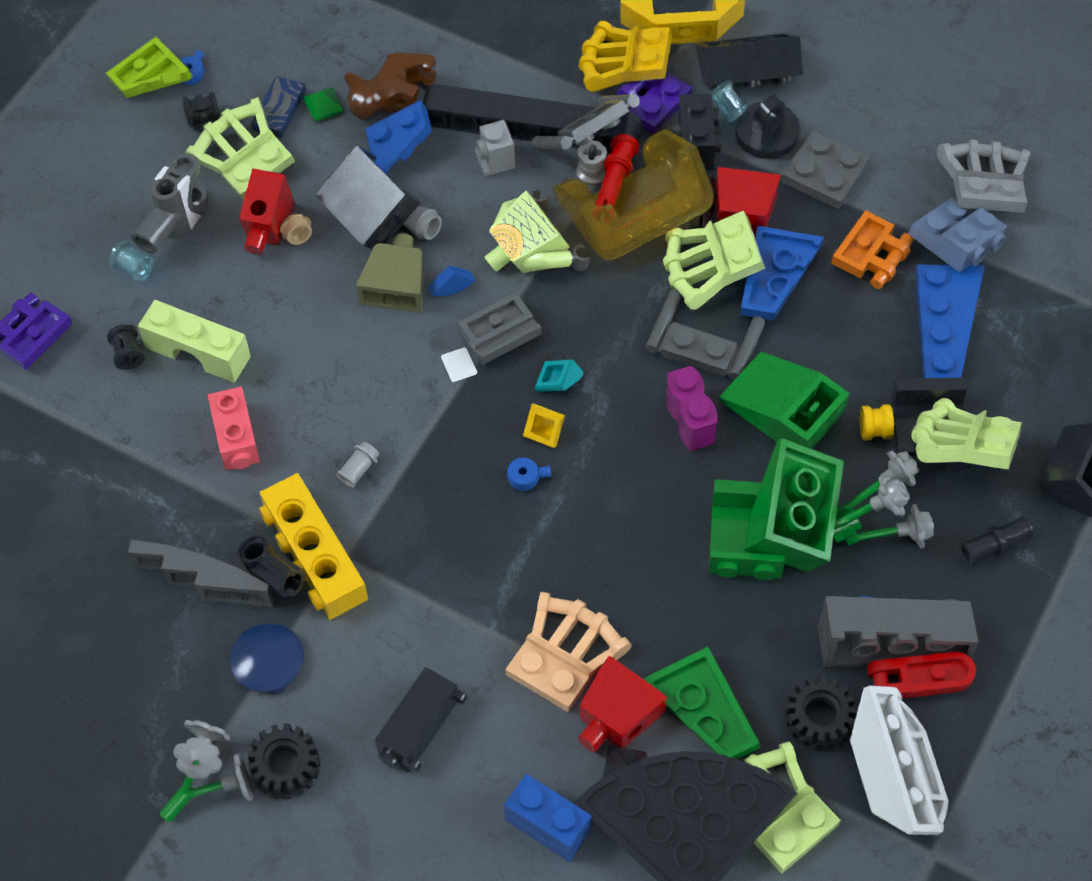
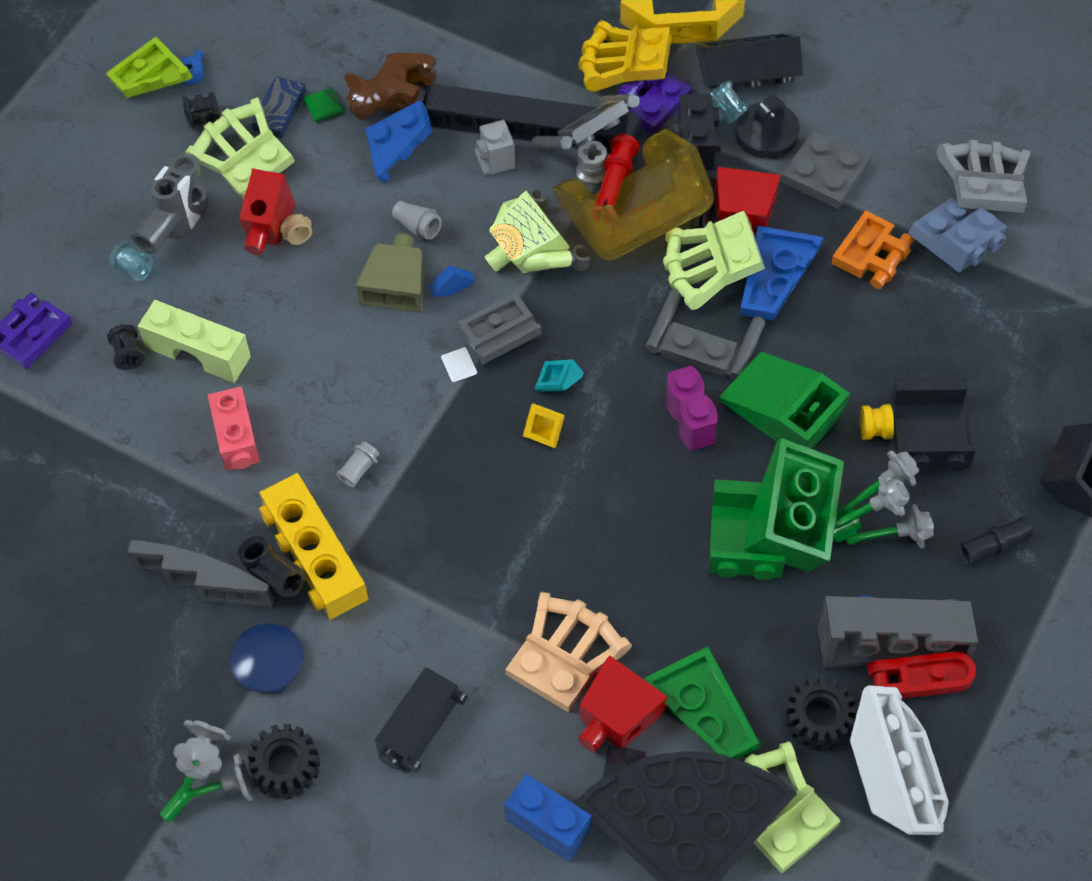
(366, 199): panel -> none
(531, 473): blue piece -> none
(946, 316): blue wing -> none
(959, 436): yellowish green plate -> none

